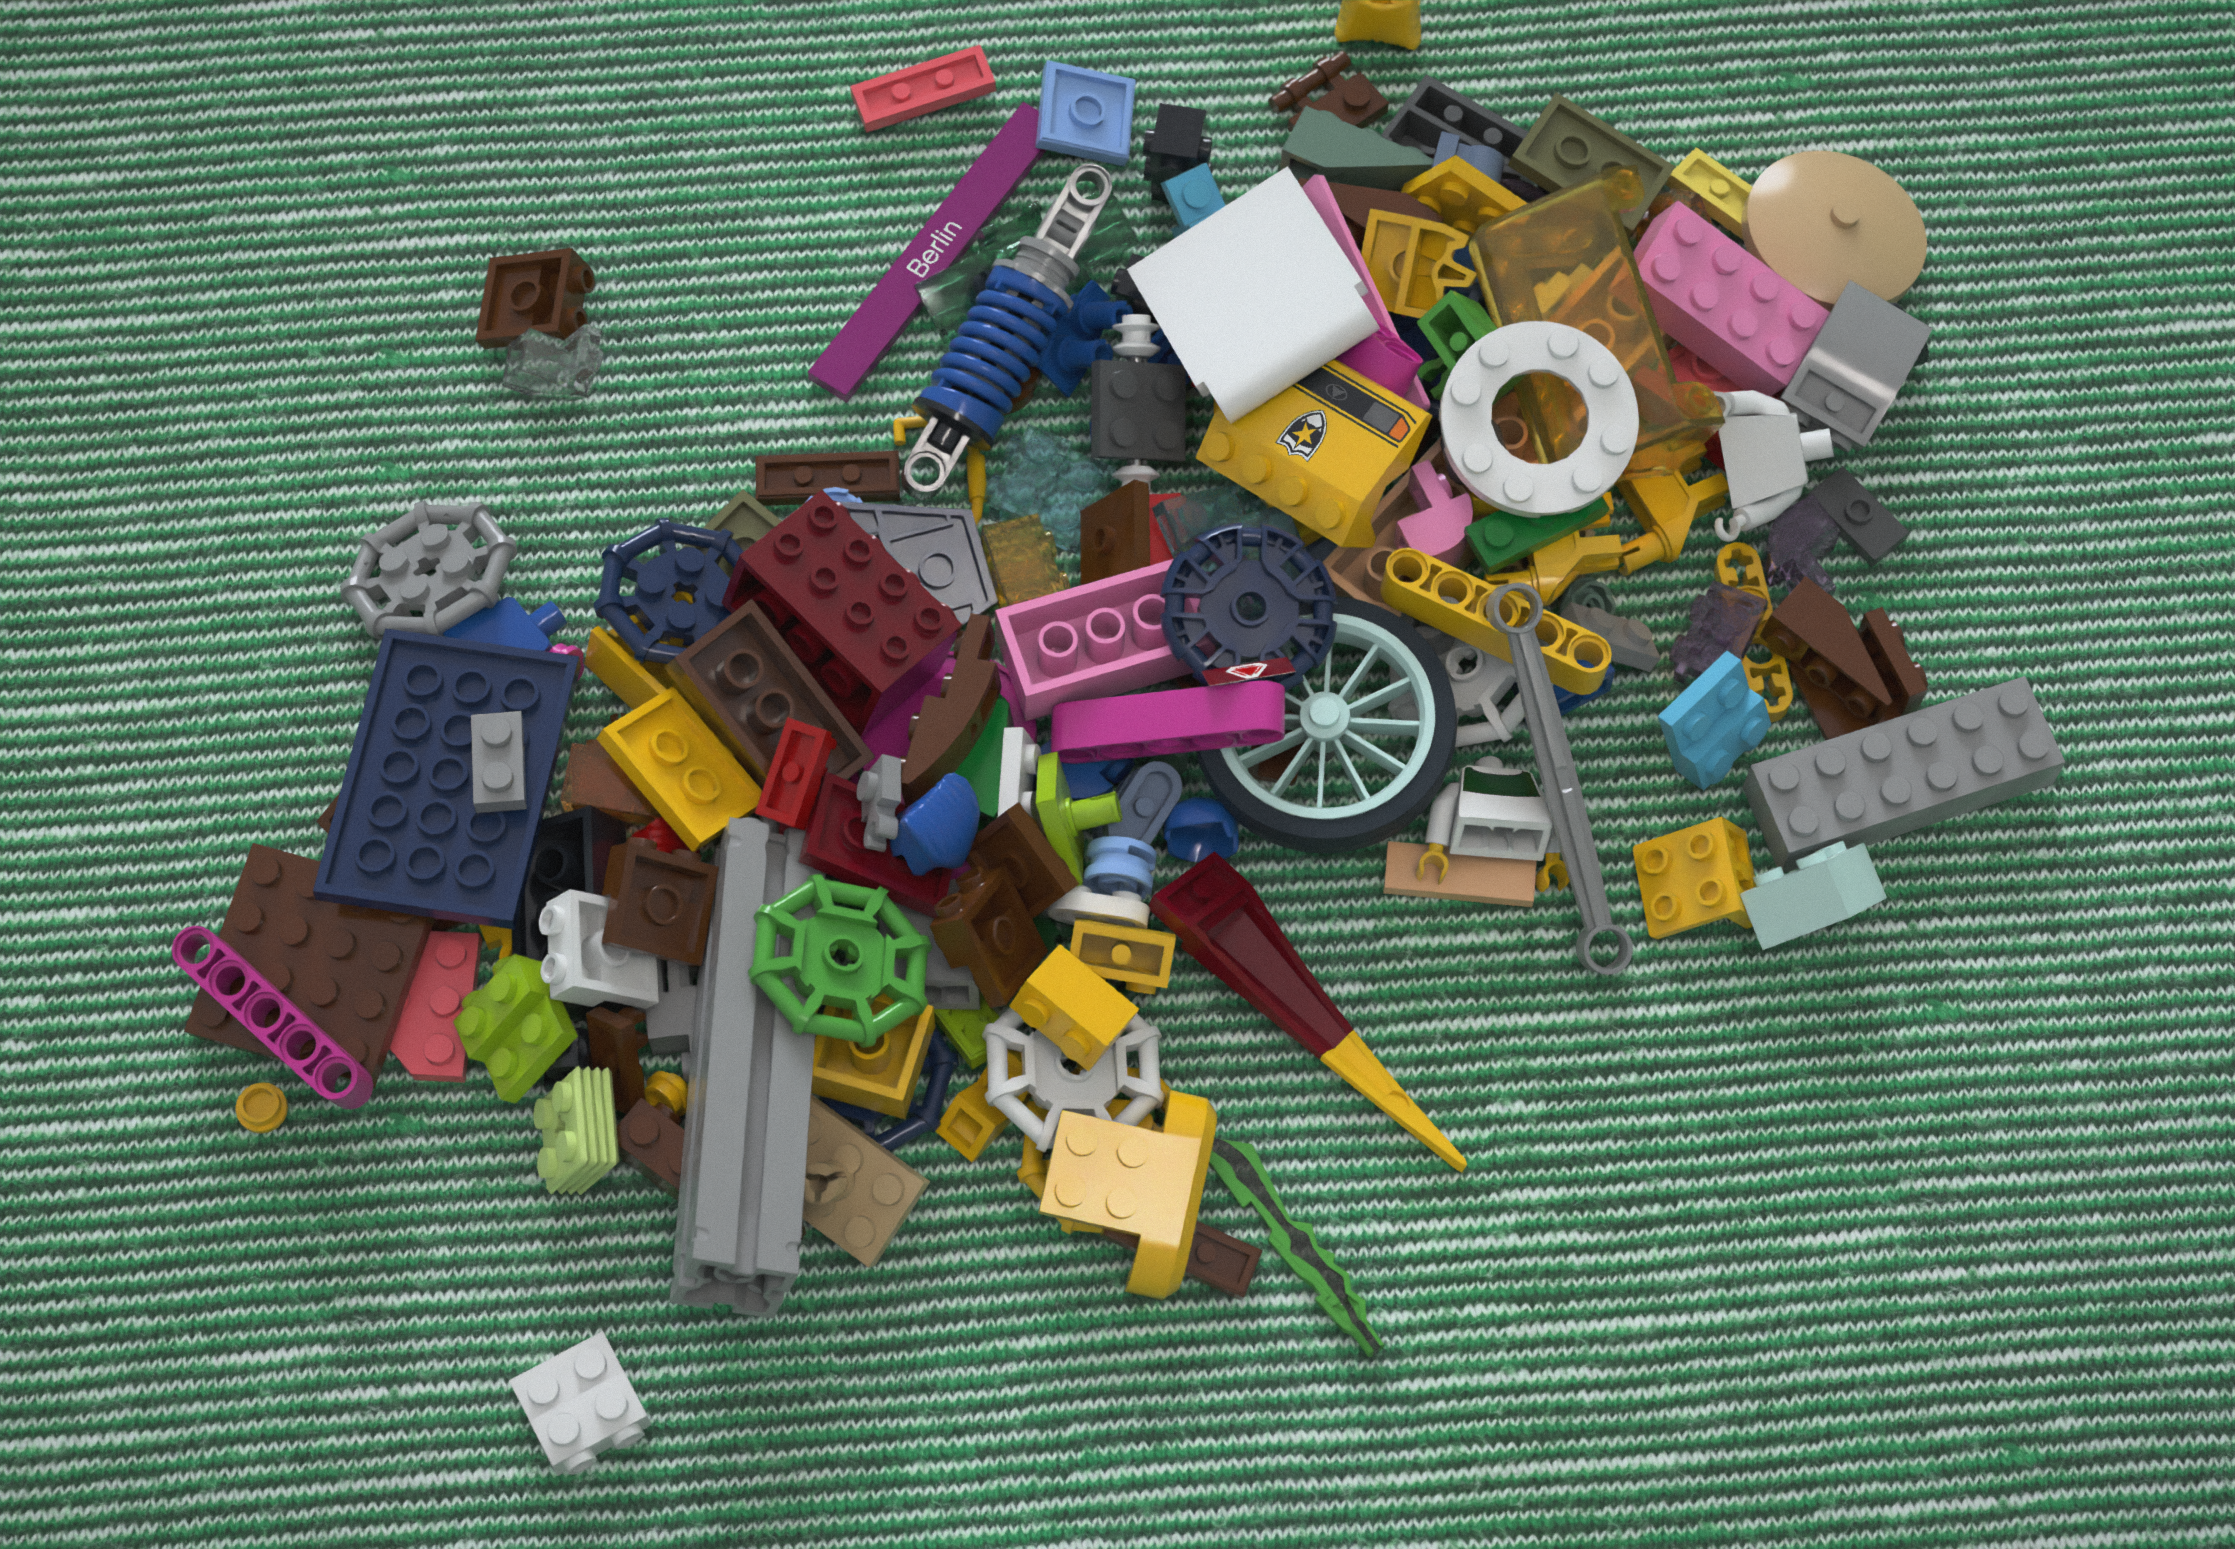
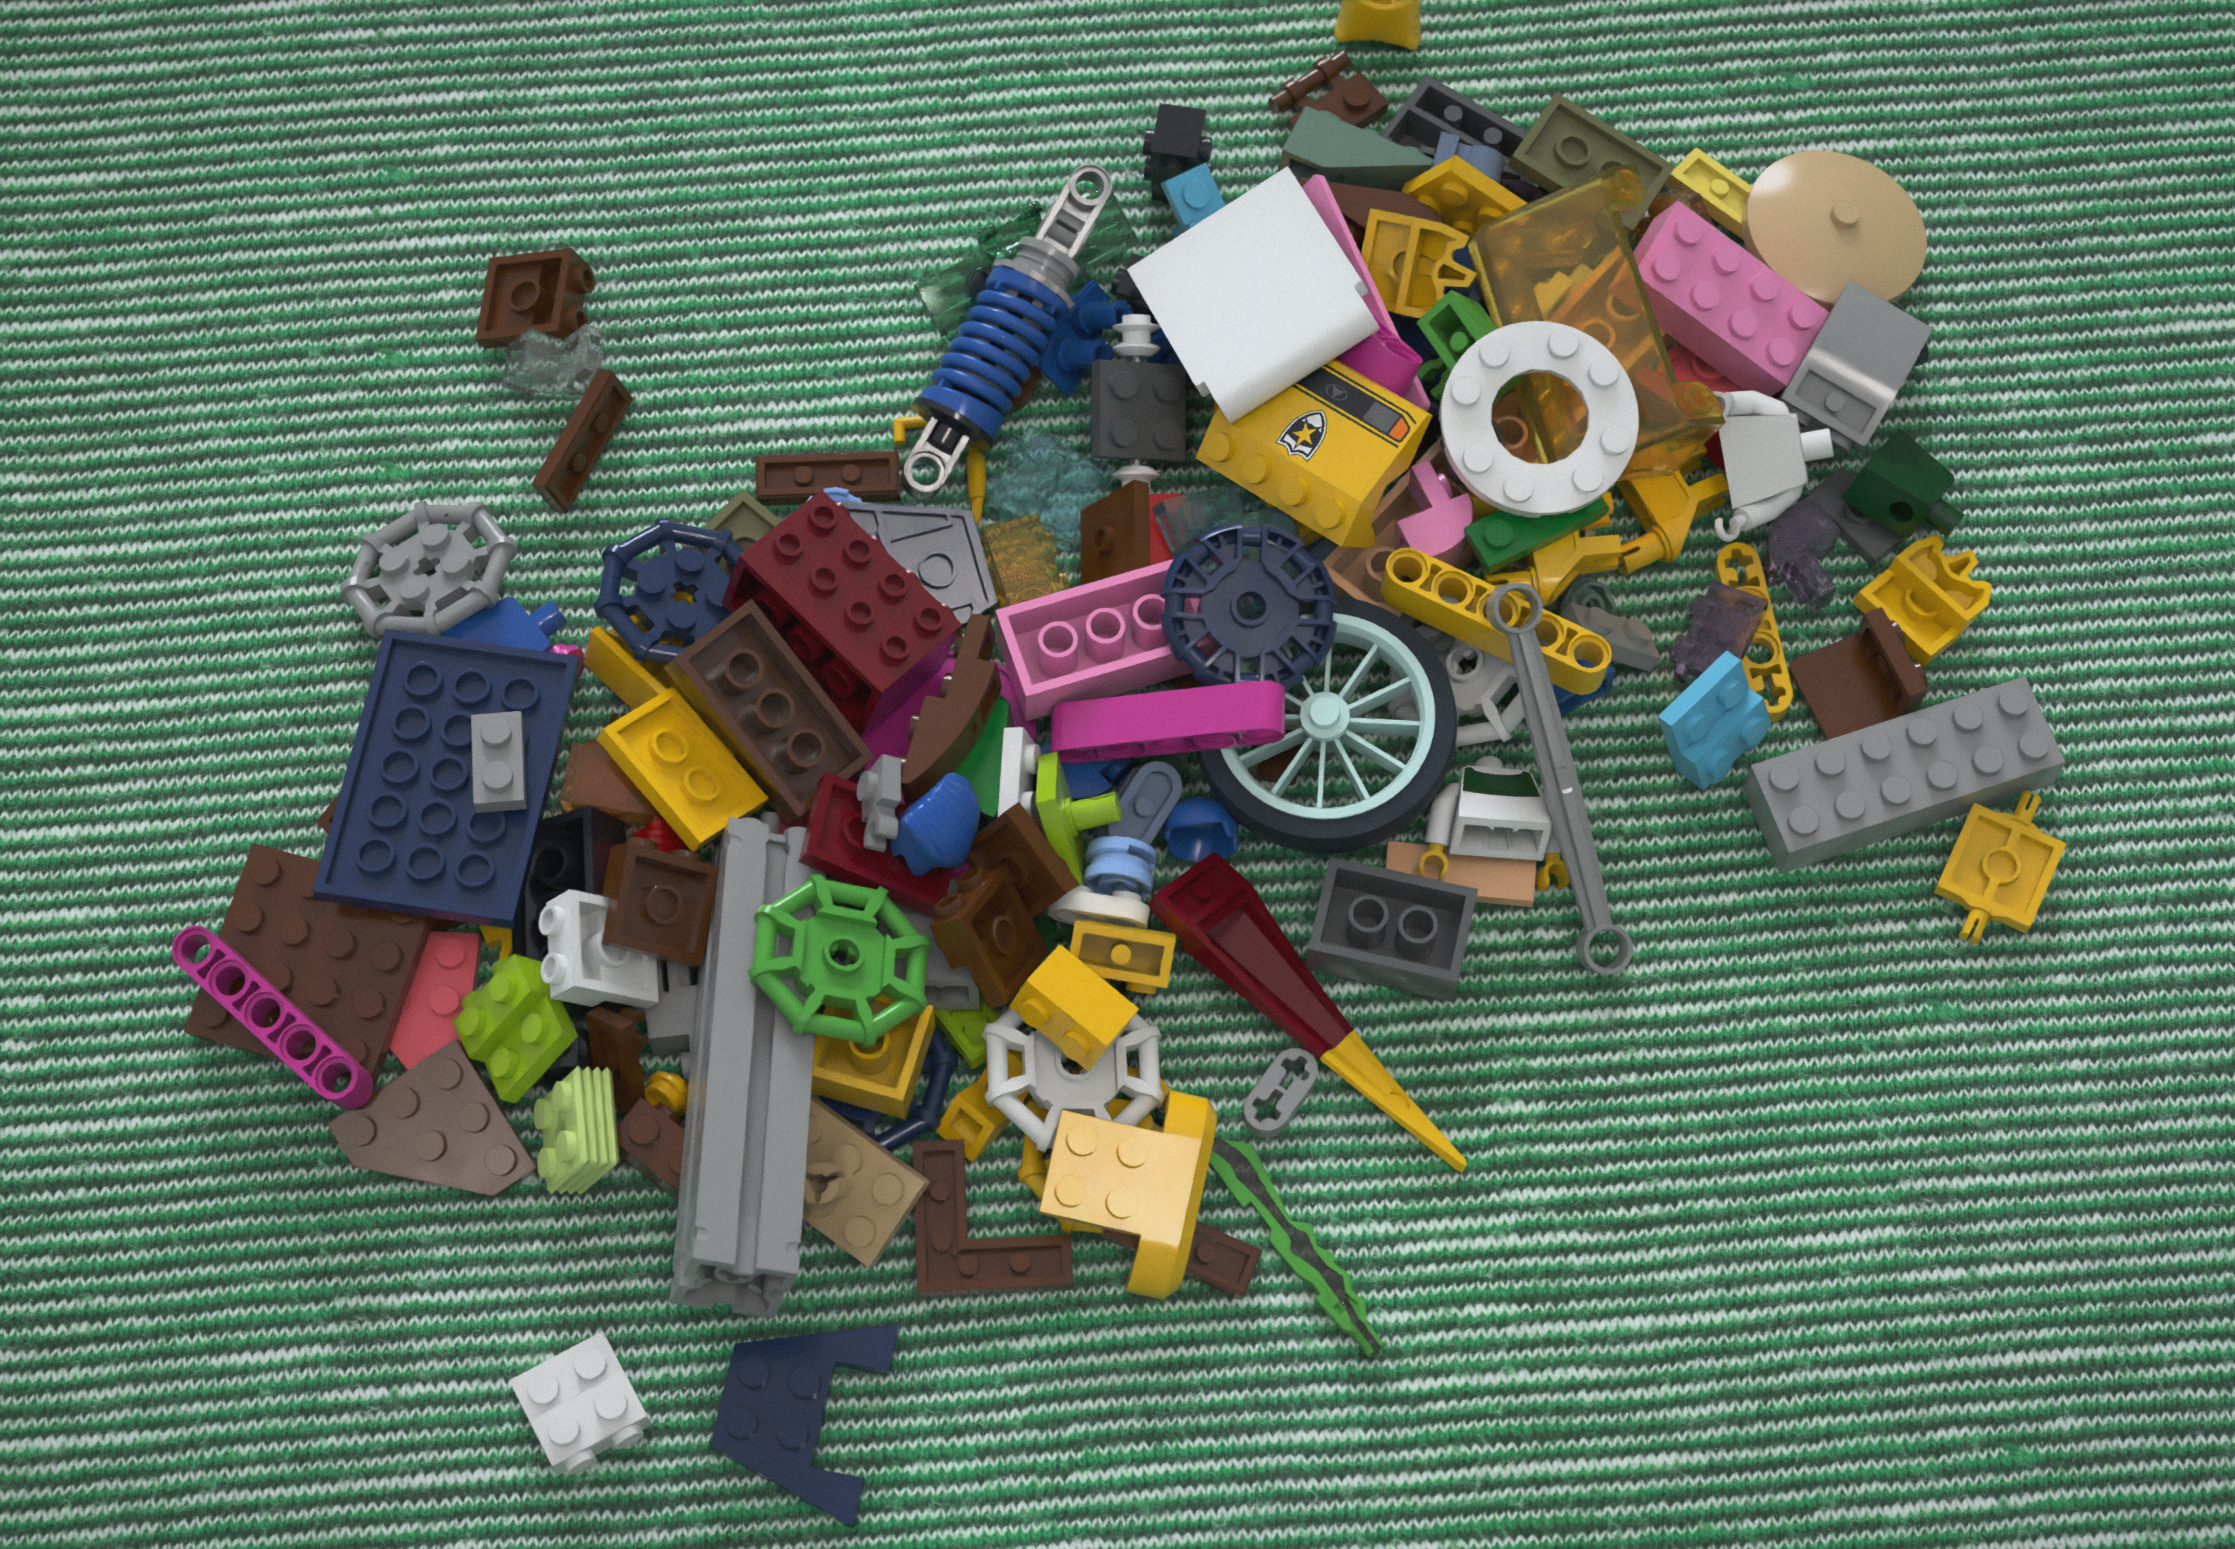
(261, 1107): yellow plate -> none
(437, 1128): none -> reddish brown plate
(582, 441): none -> reddish brown tile
(778, 1406): none -> dark blue wing
(795, 774): red plate -> none
(923, 88): coral plate -> none
(936, 247): magenta tile -> none
(963, 1266): none -> reddish brown plate
(1085, 113): light blue tile -> none
(1248, 671): dark red sticker -> none
(1289, 1100): none -> light grey beam
(1391, 929): none -> dark grey brick
(1694, 877): yellow bracket -> none
(1823, 891): light aqua brick -> none
(1824, 643): reddish brown slope -> none
(1904, 488): none -> dark green torso
(1928, 597): none -> yellow plate
(2000, 867): none -> yellow plate

